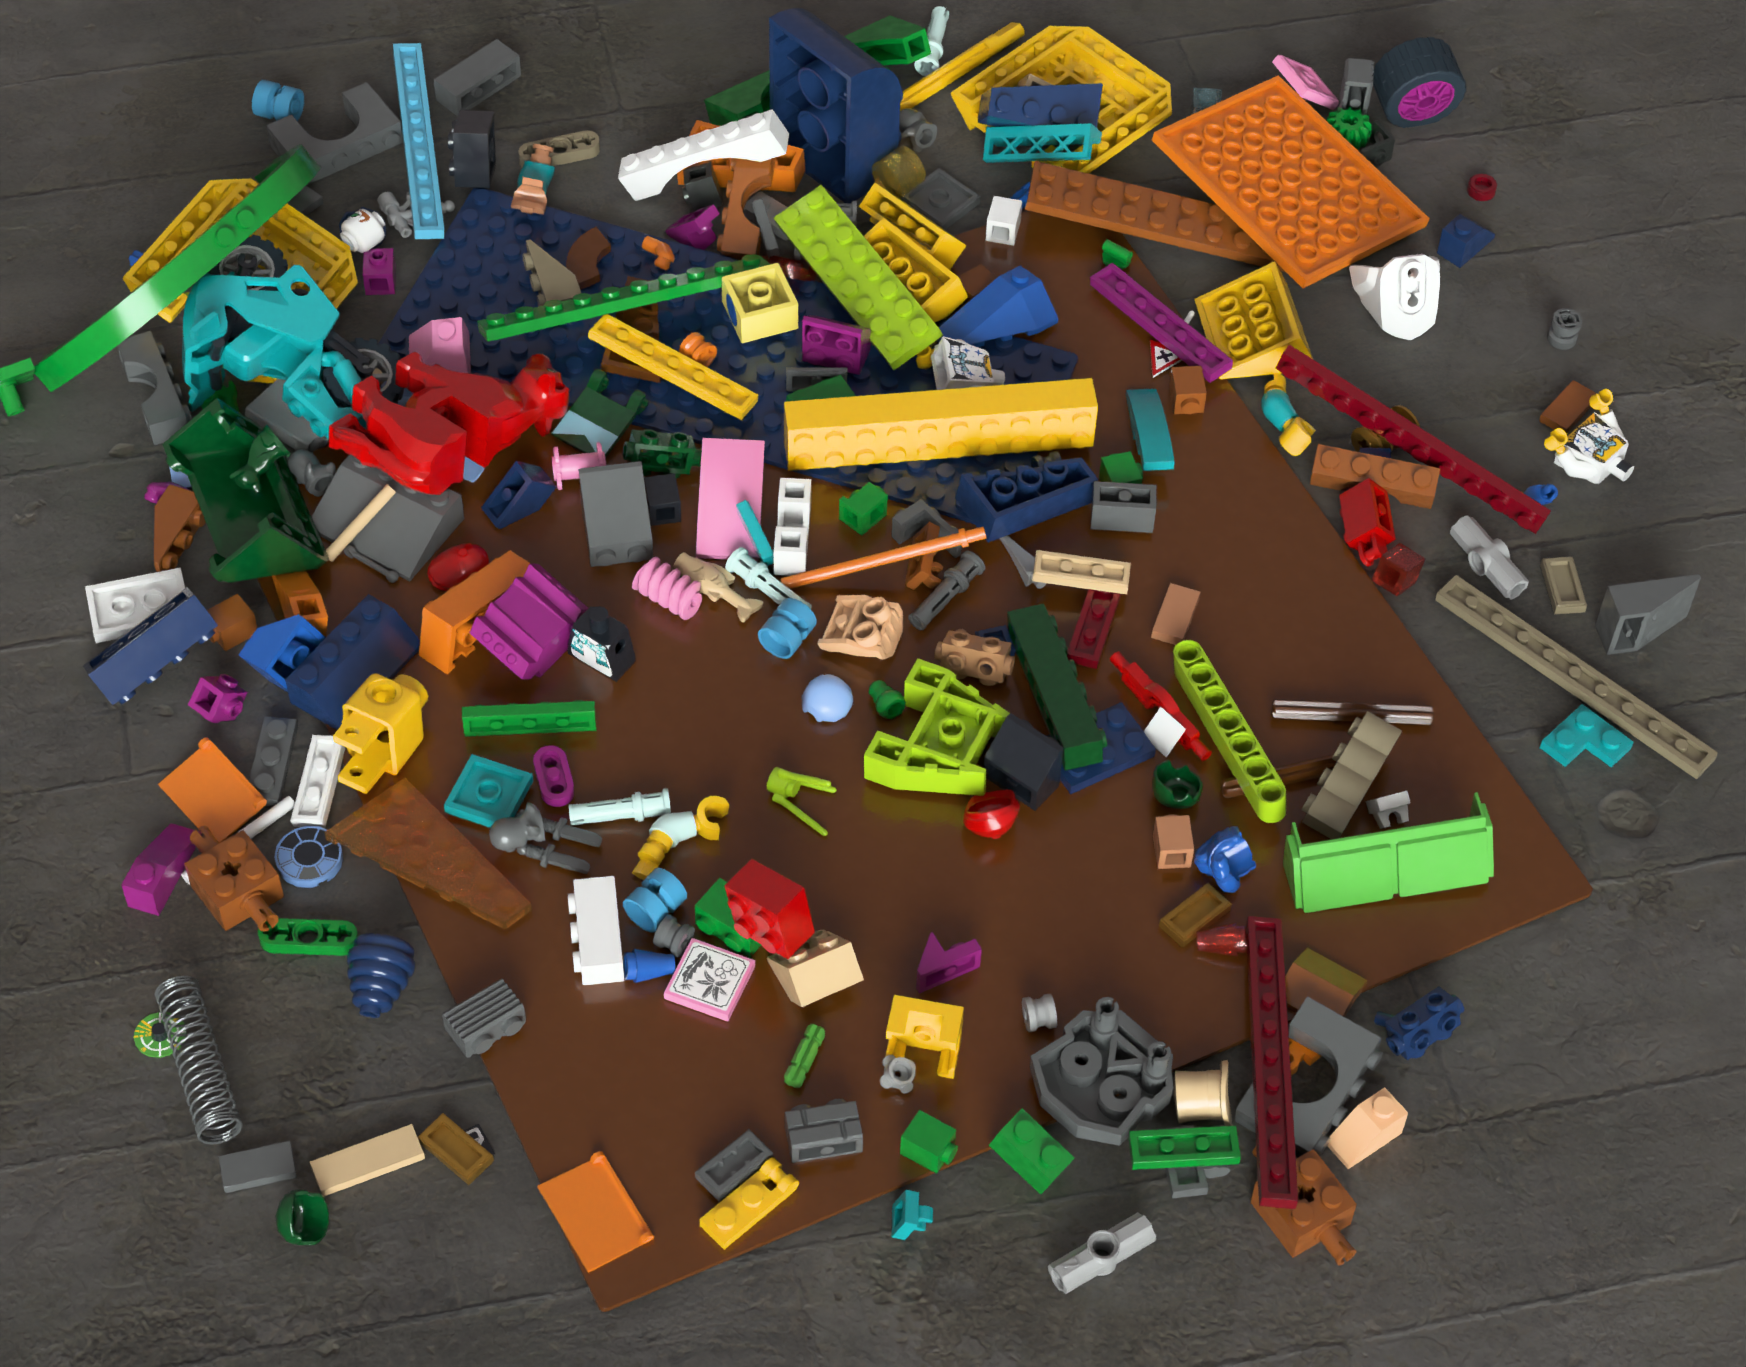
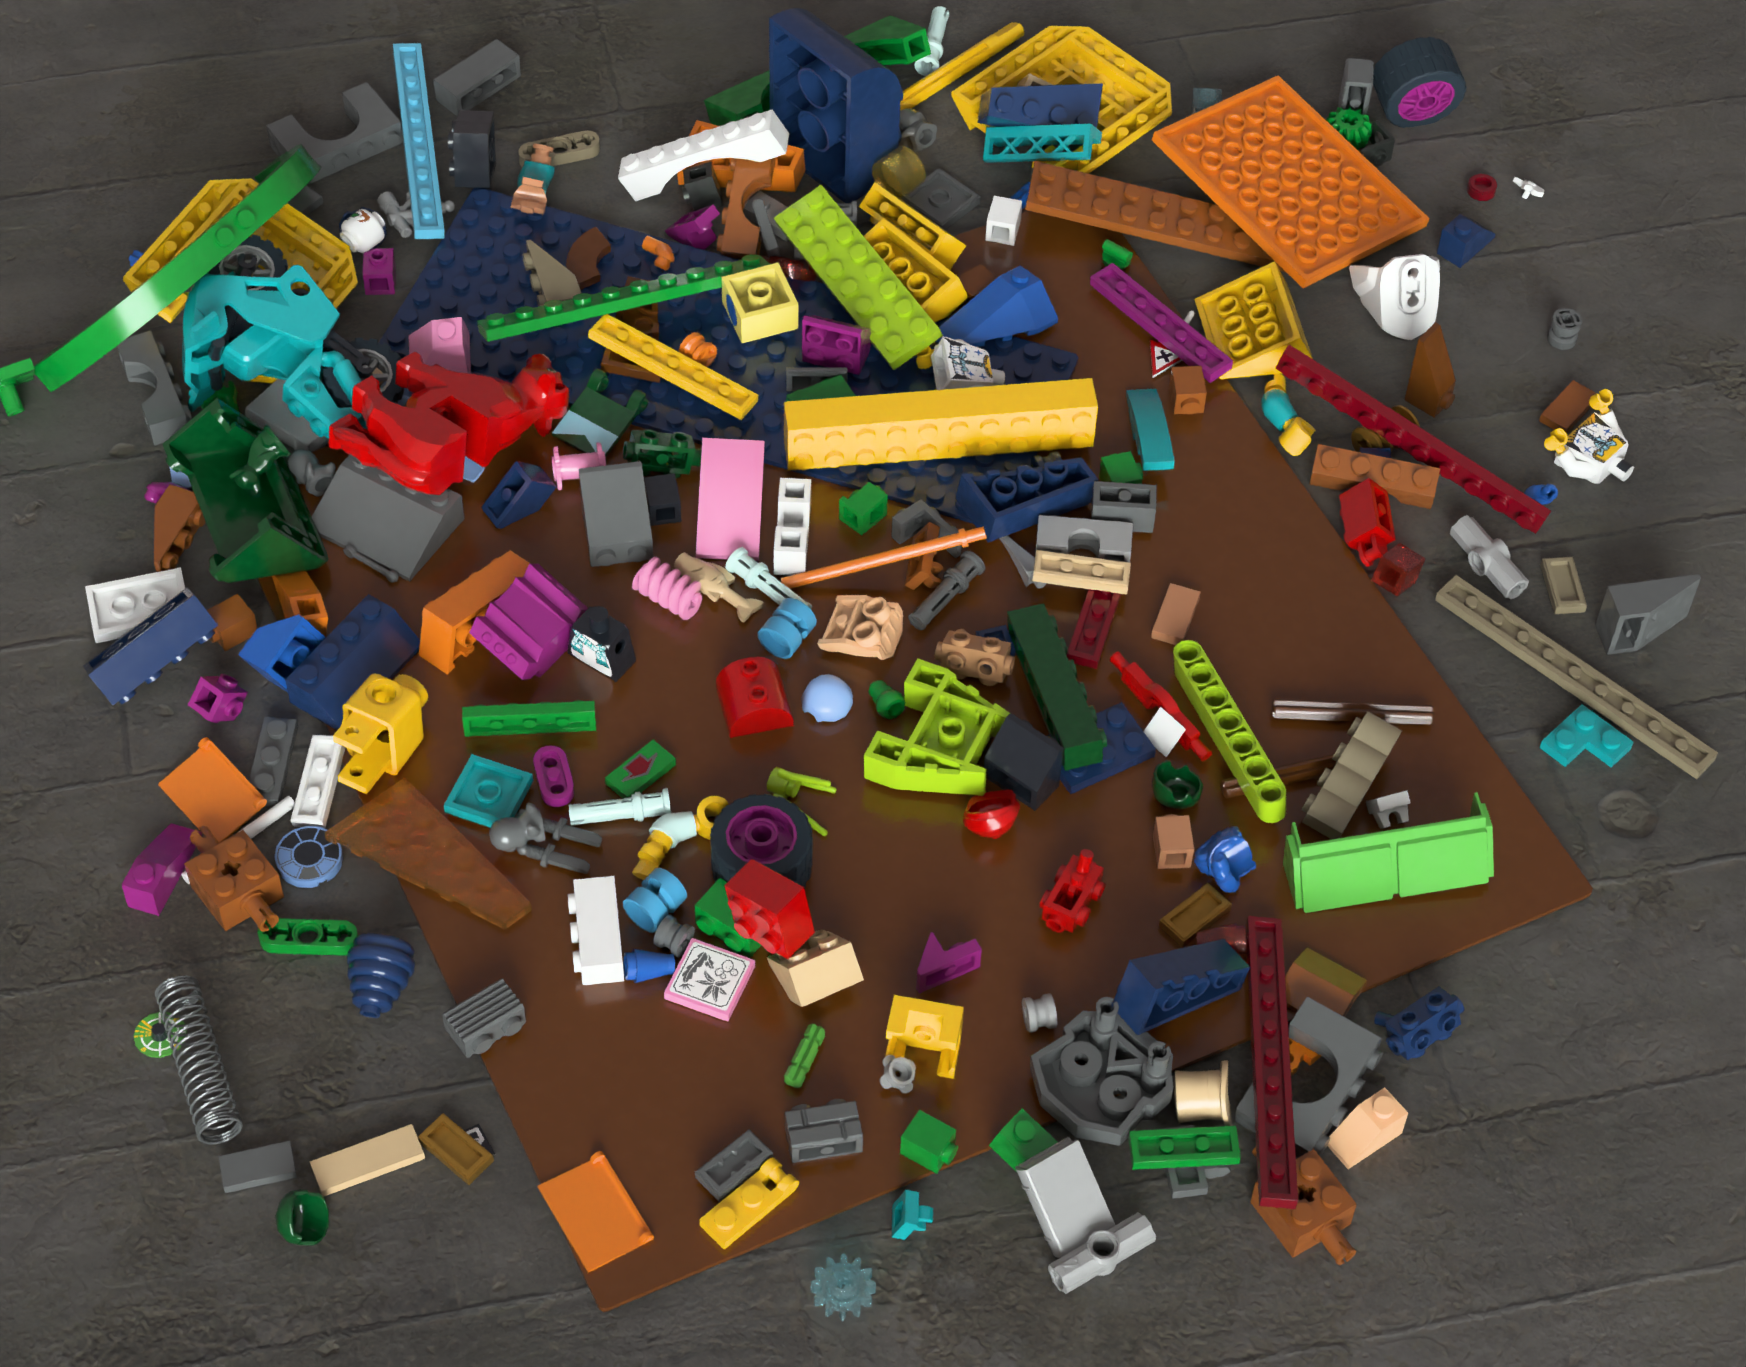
(275, 101): dark azure wheel -> none
(360, 522): tan bar -> none
(456, 565): red hat -> none
(640, 770): none -> green tile
(753, 697): none -> red brick
(755, 532): teal tile -> none
(765, 831): none -> wheel
(855, 1292): none -> clear light blue gear
(1064, 1196): none -> piece
(1074, 889): none -> red brick
(1104, 538): none -> light grey arch
(1177, 982): none -> dark blue wedge
(1306, 82): bright pink tile -> none
(1431, 374): none -> reddish brown slope
(1530, 188): none -> white plant

